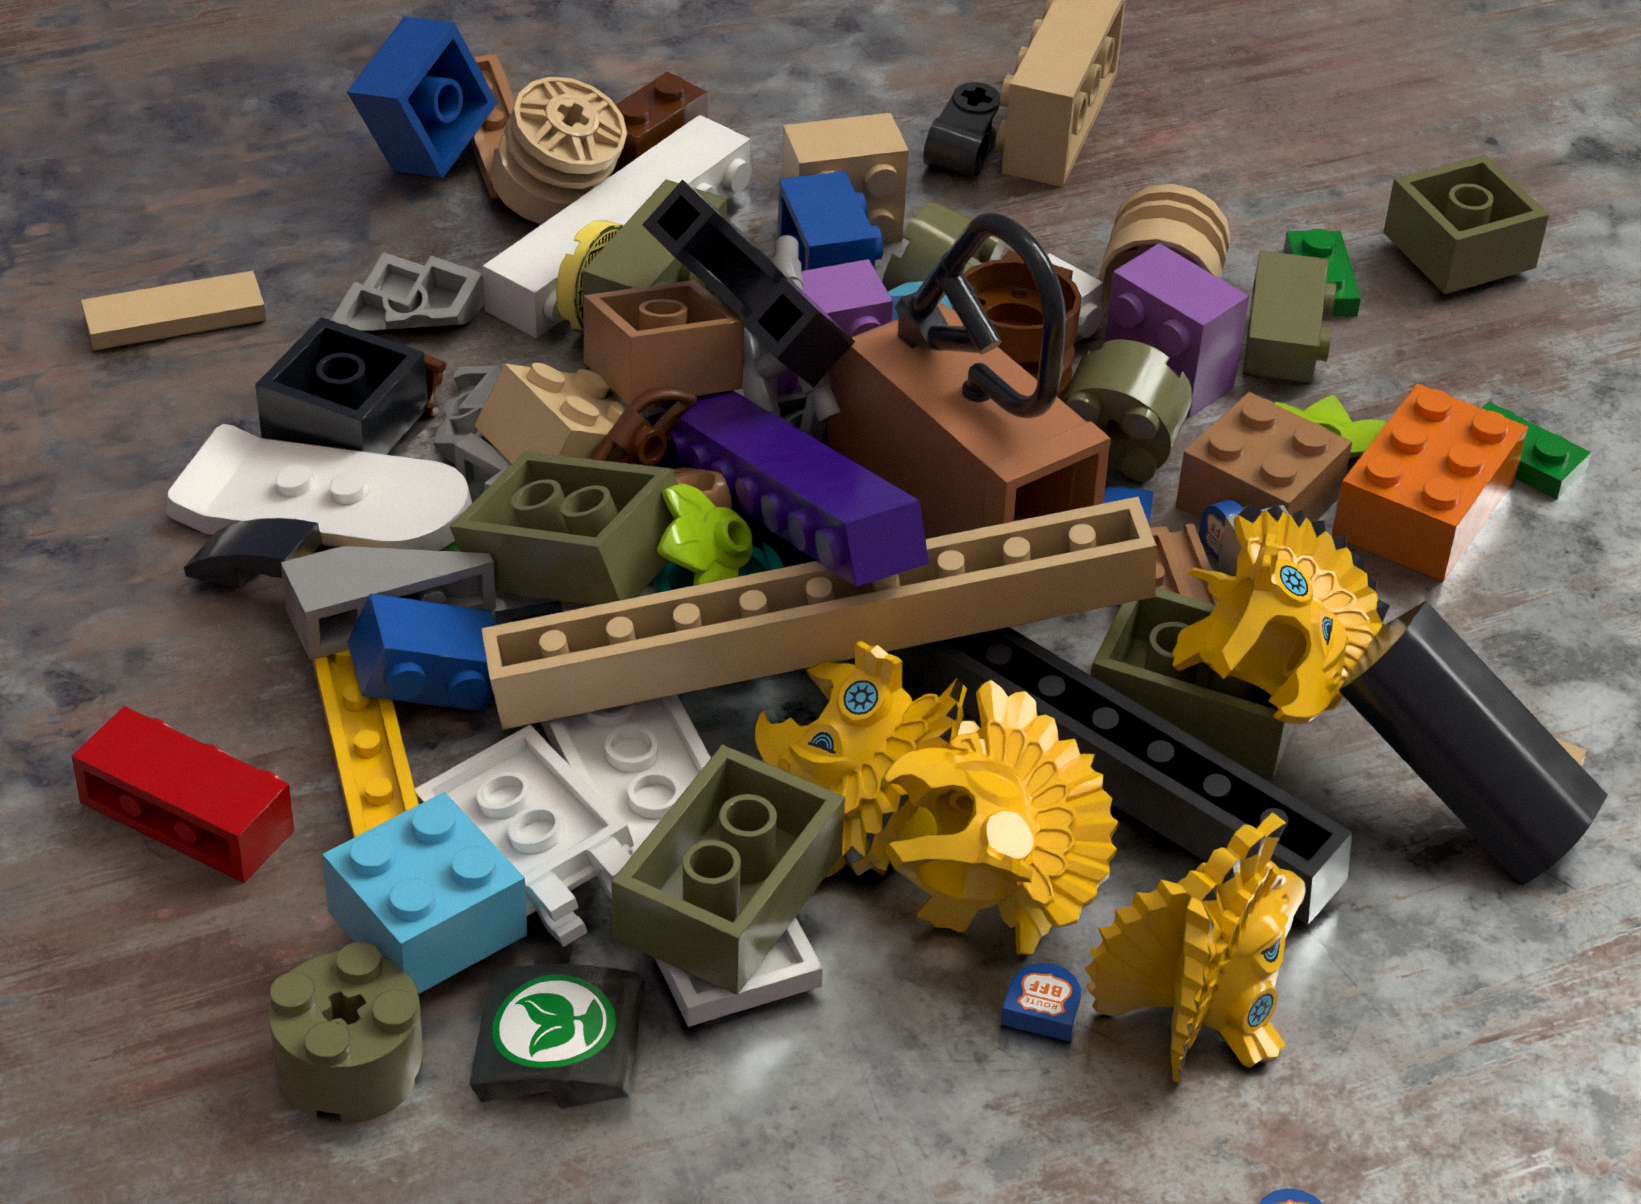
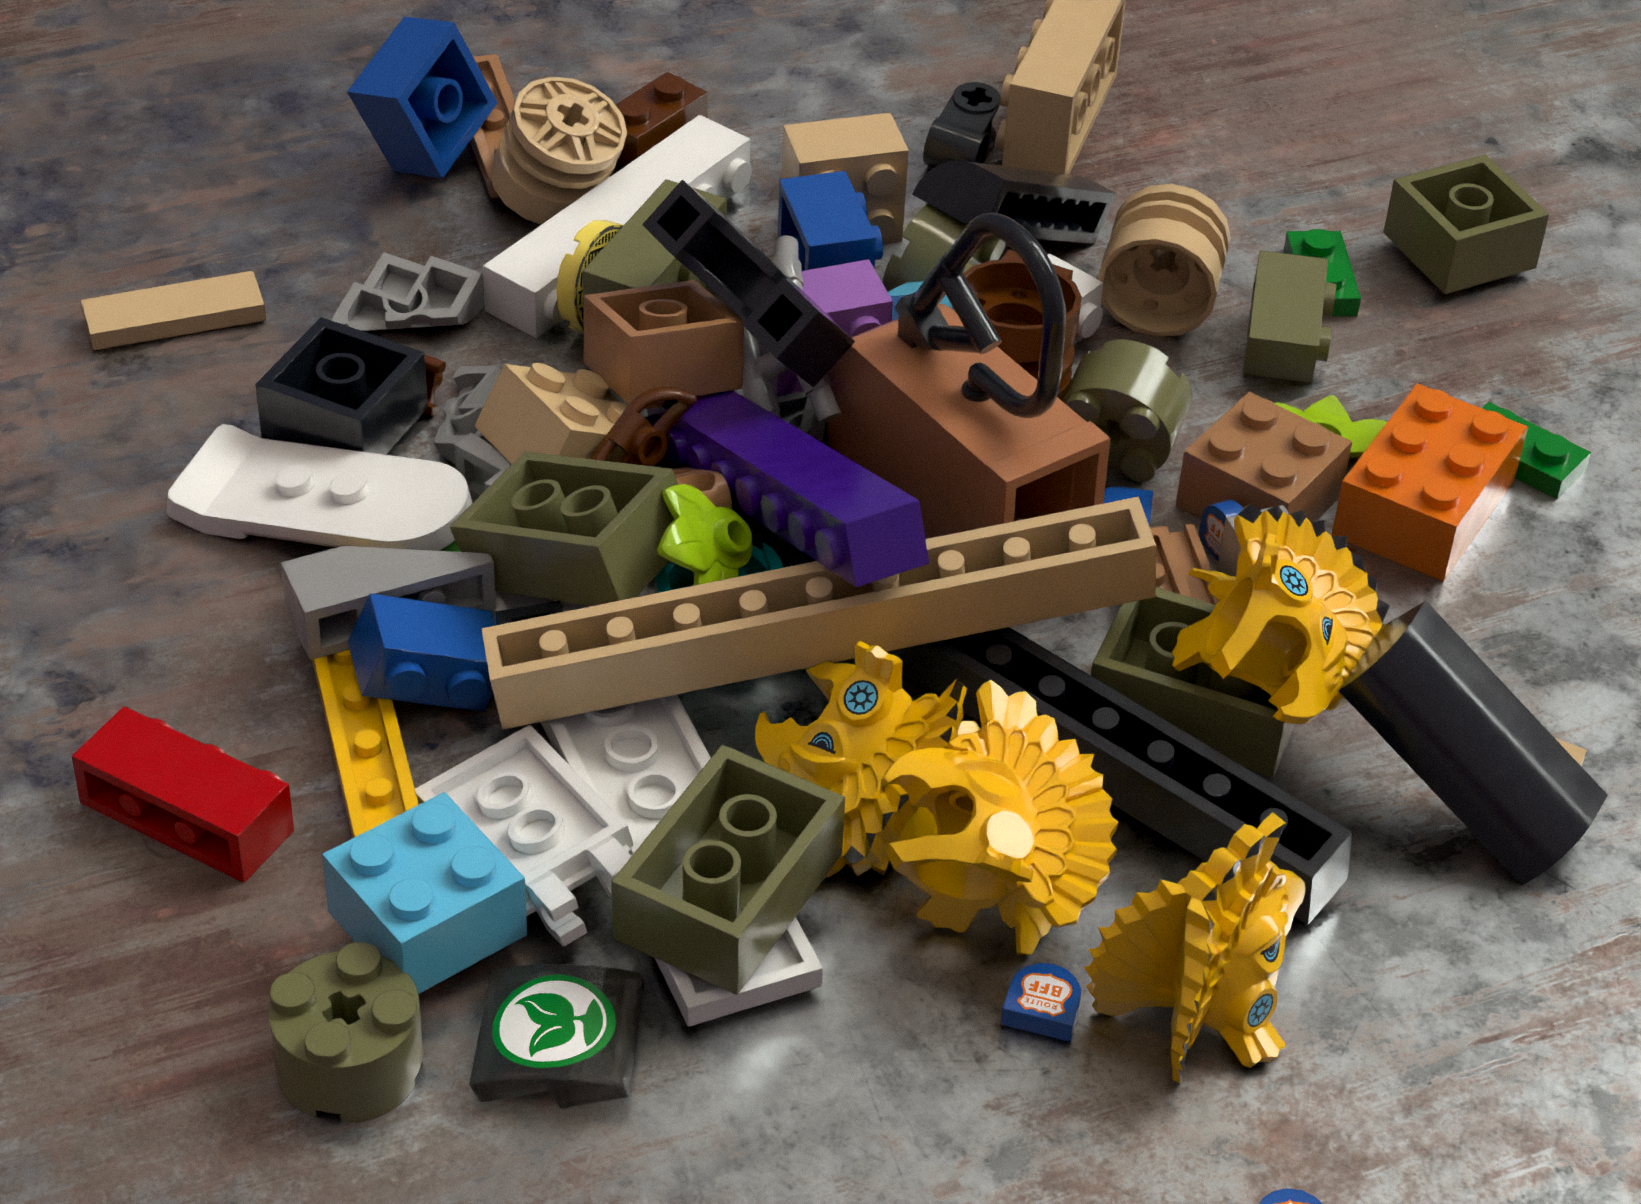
(252, 548): black slope -> none
(1040, 201): none -> black brick
(1182, 314): medium lavender brick -> none

